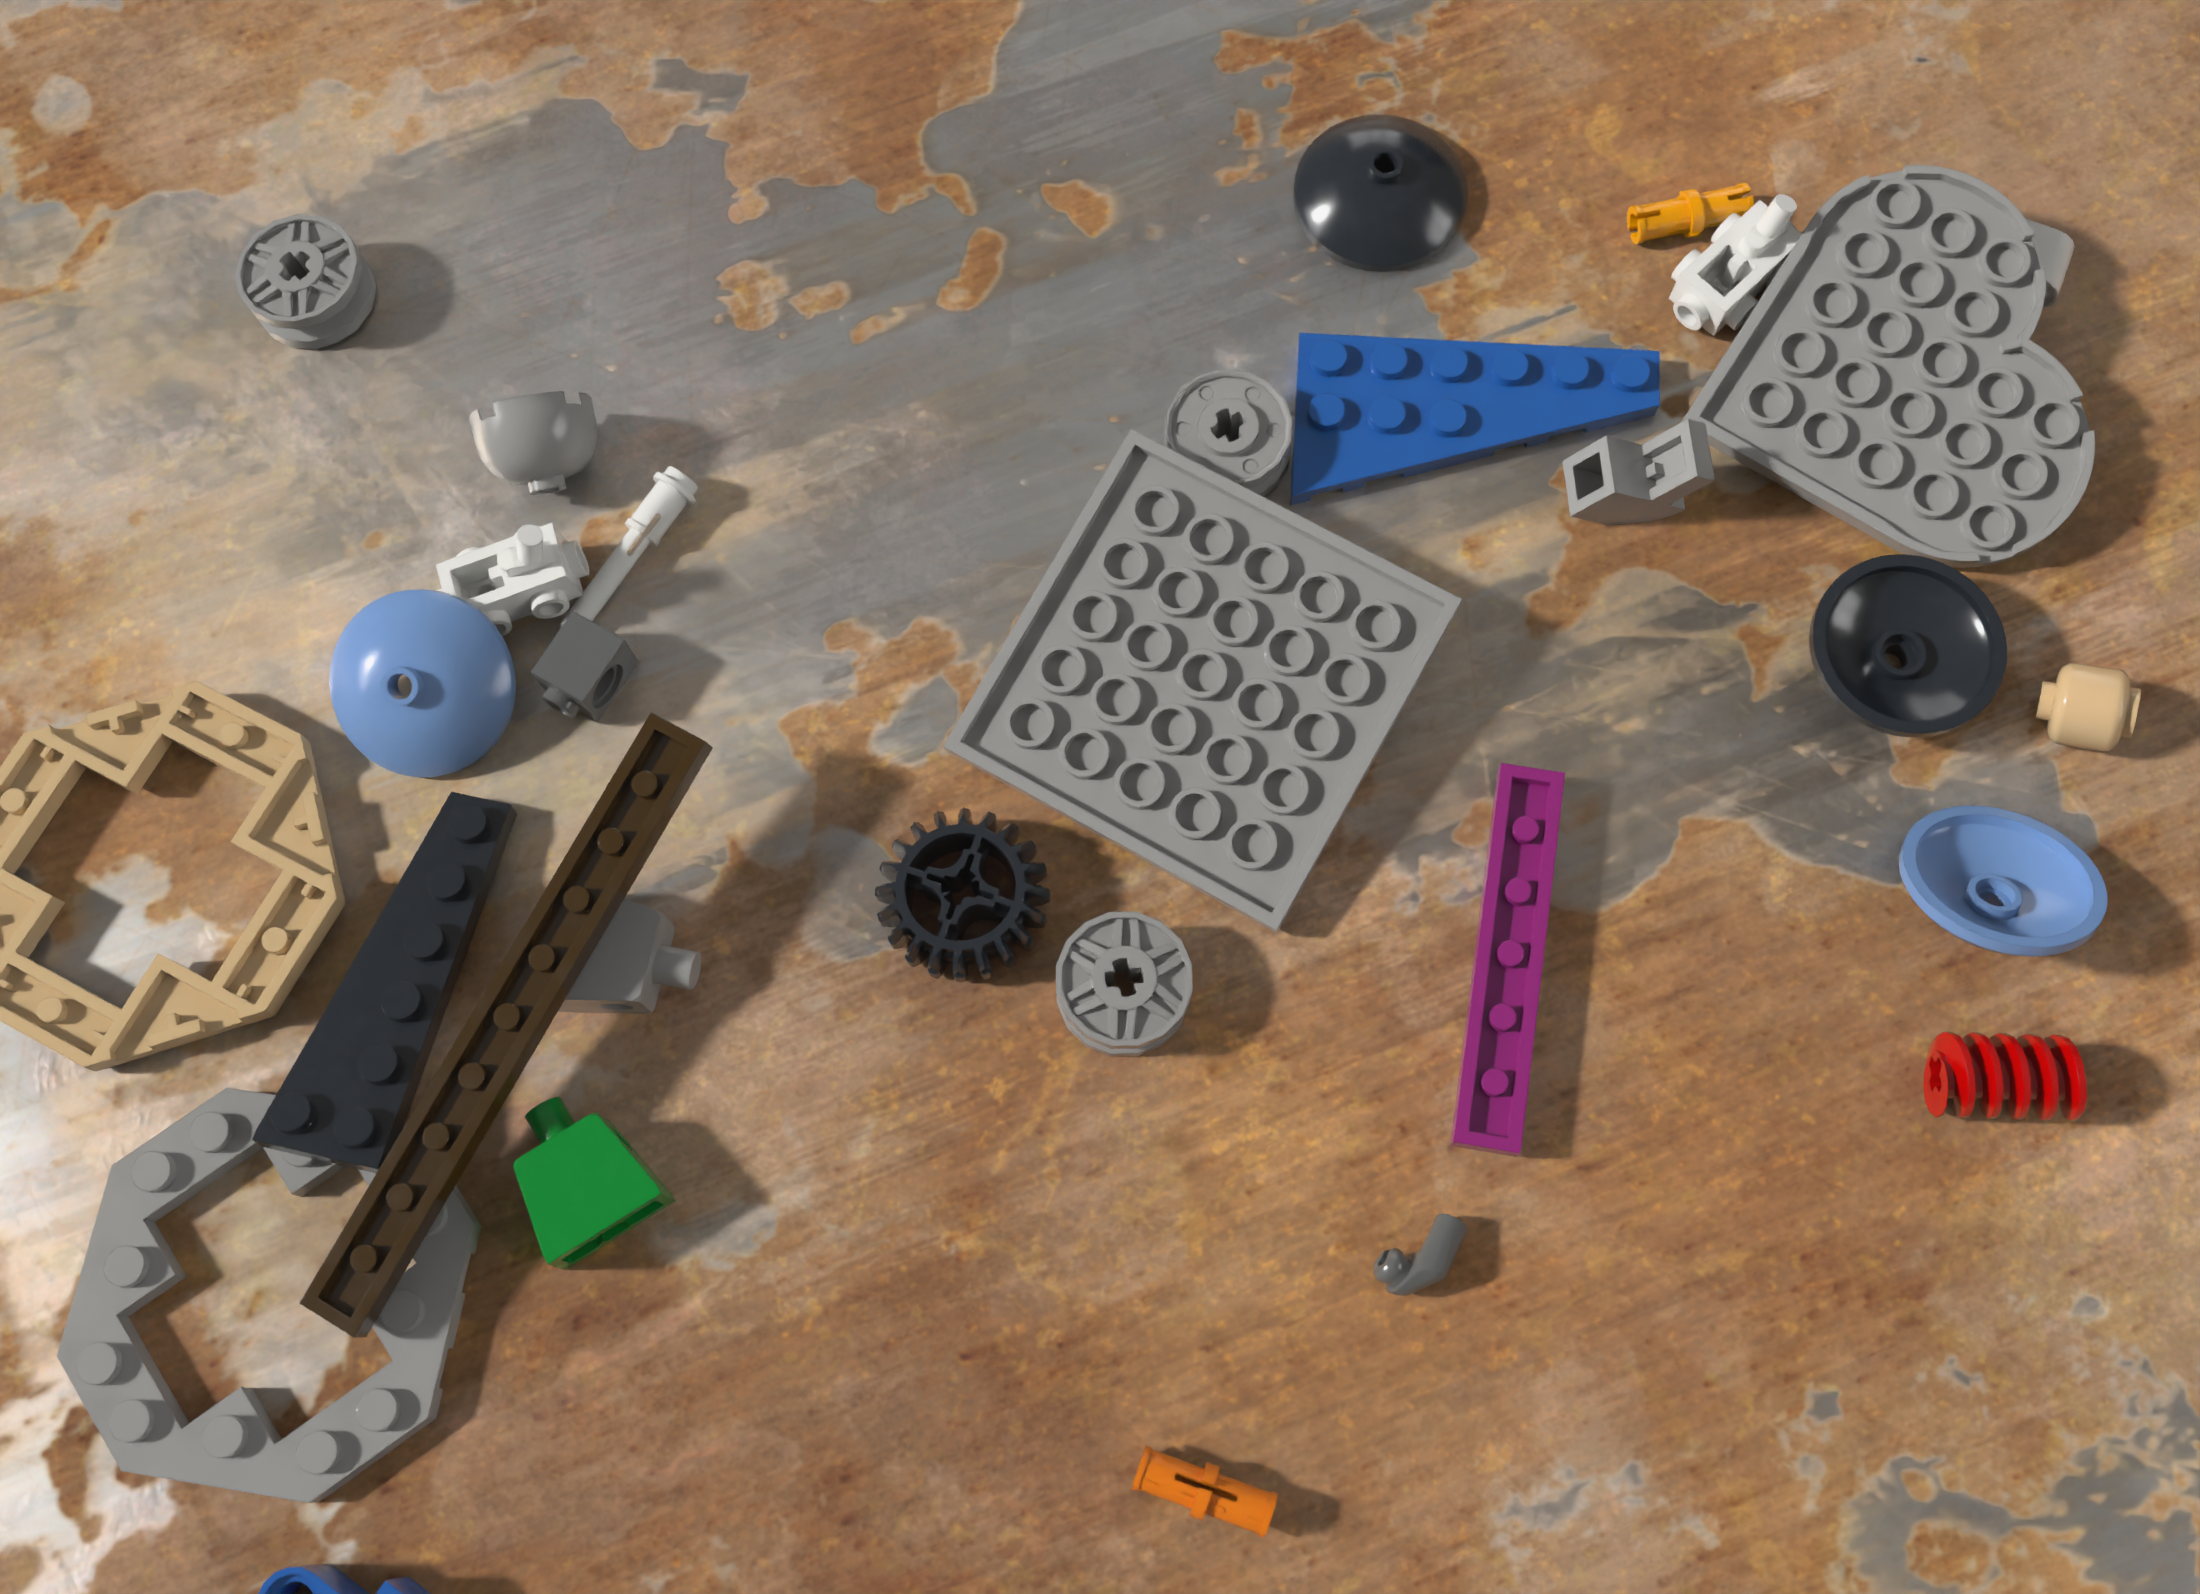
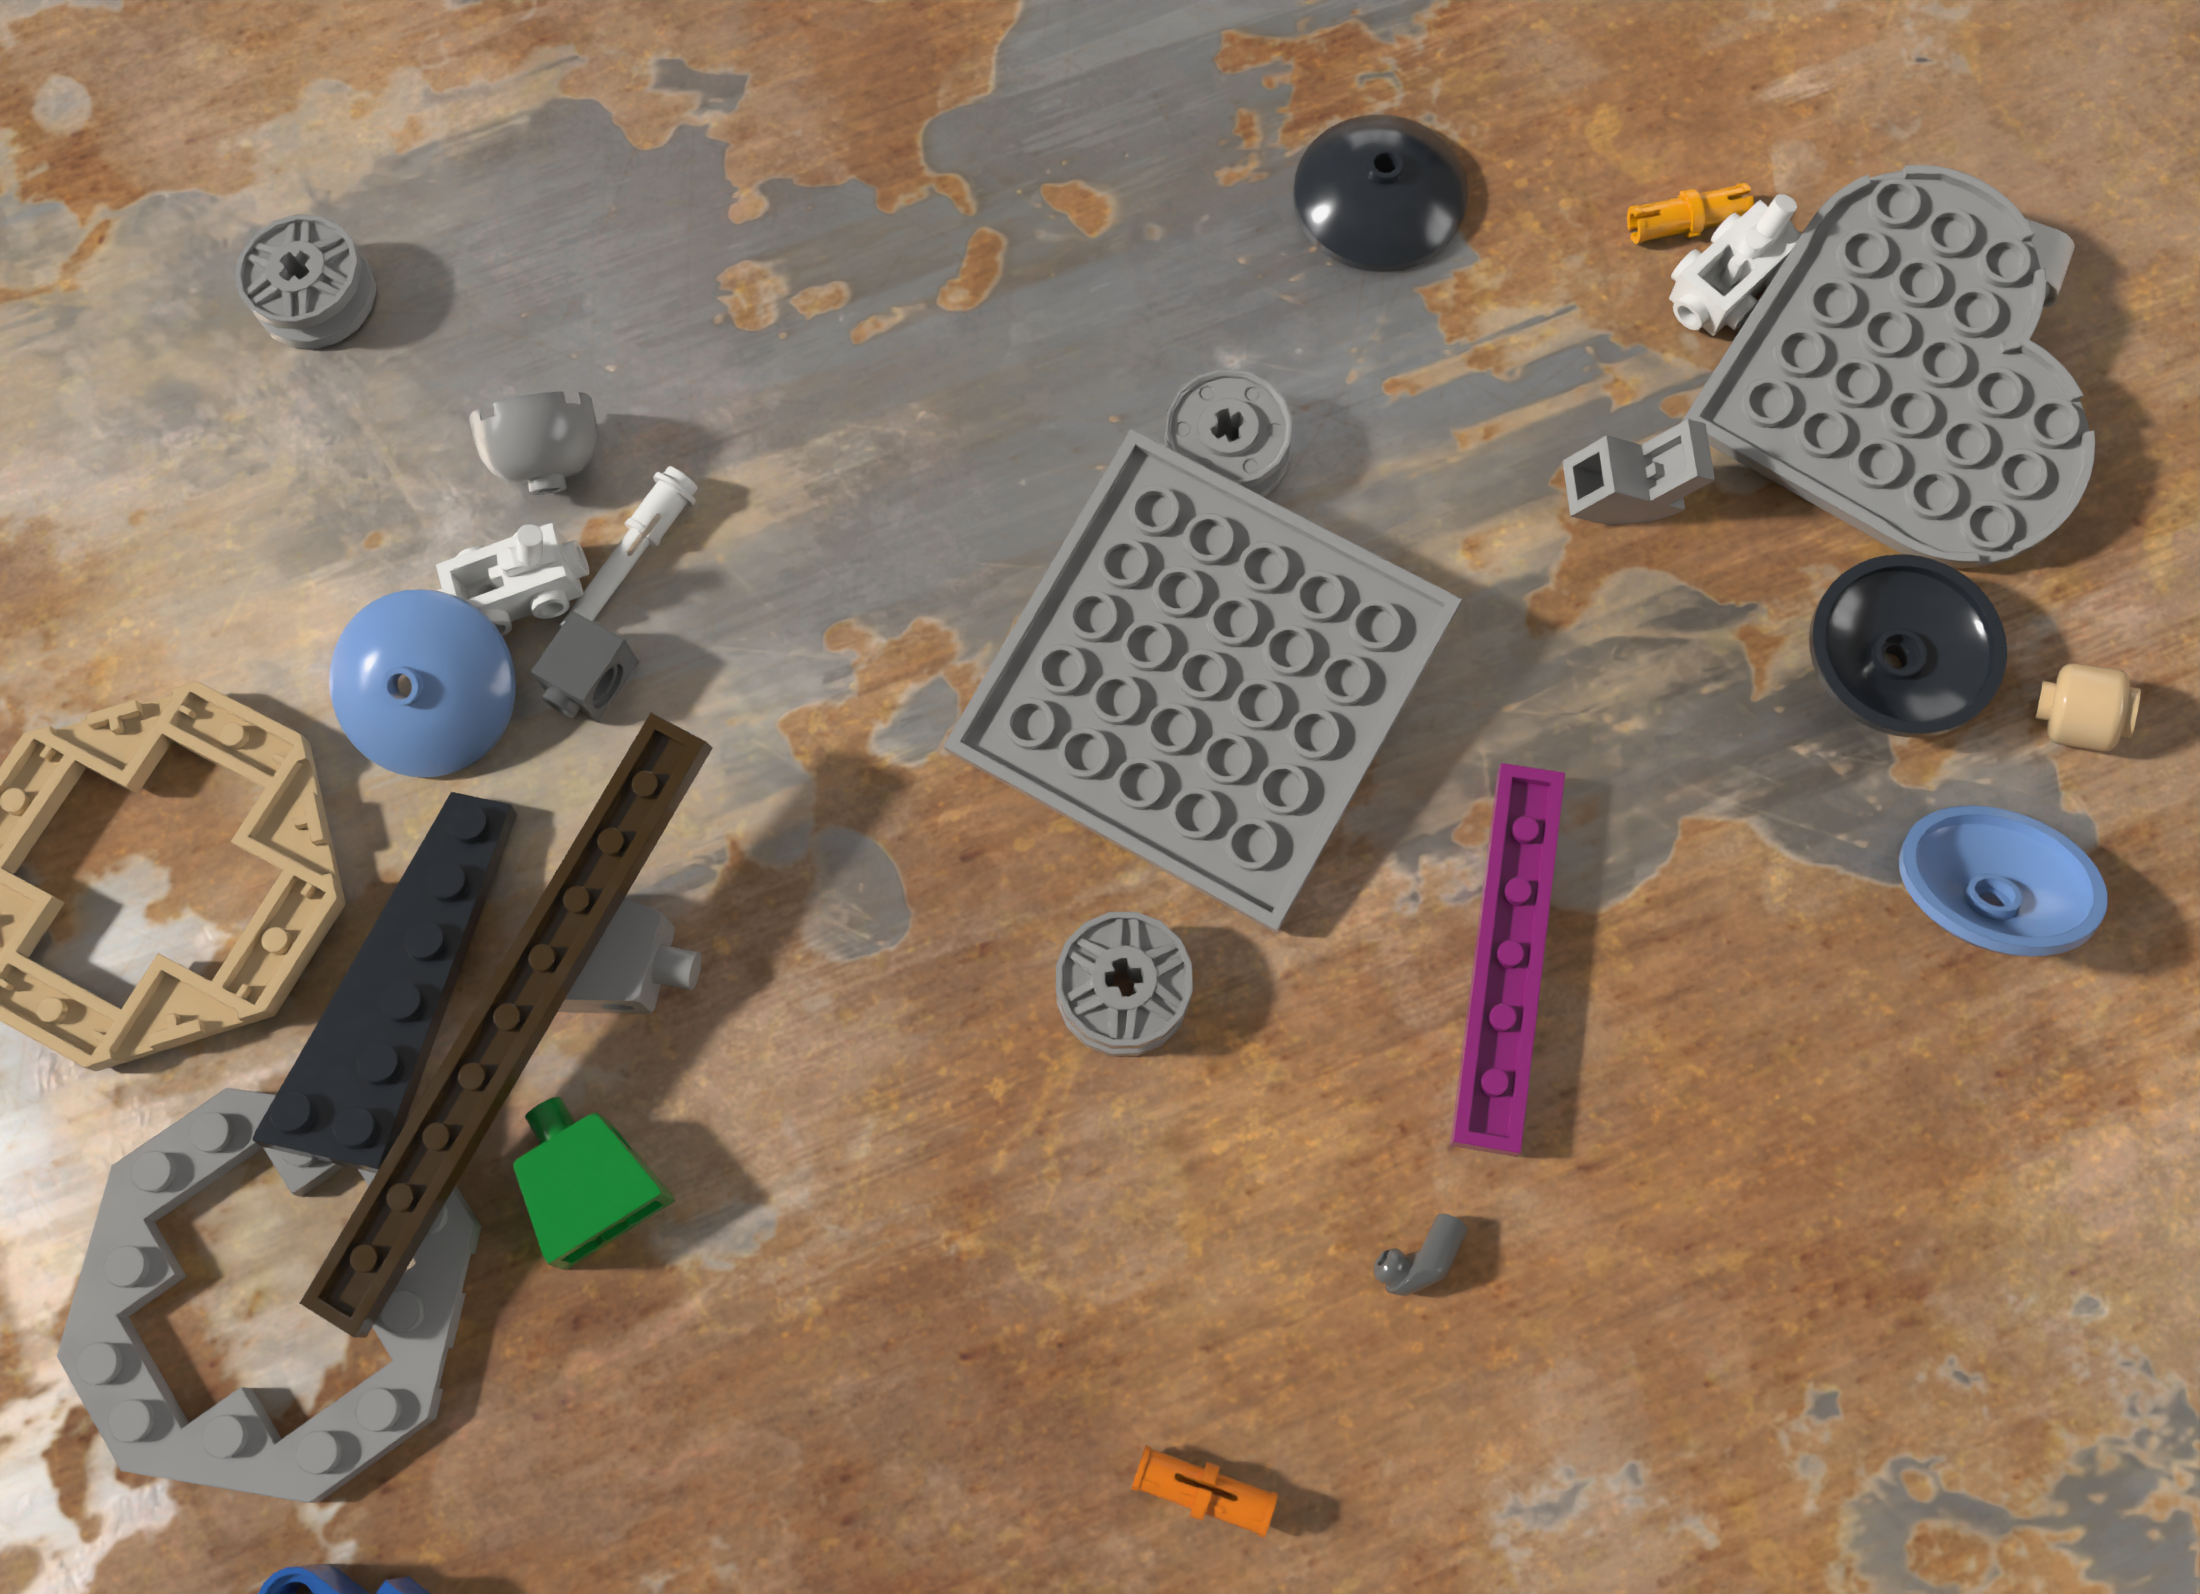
(937, 883): black gear -> none
(1432, 404): blue wing -> none
(2007, 1071): red piece -> none

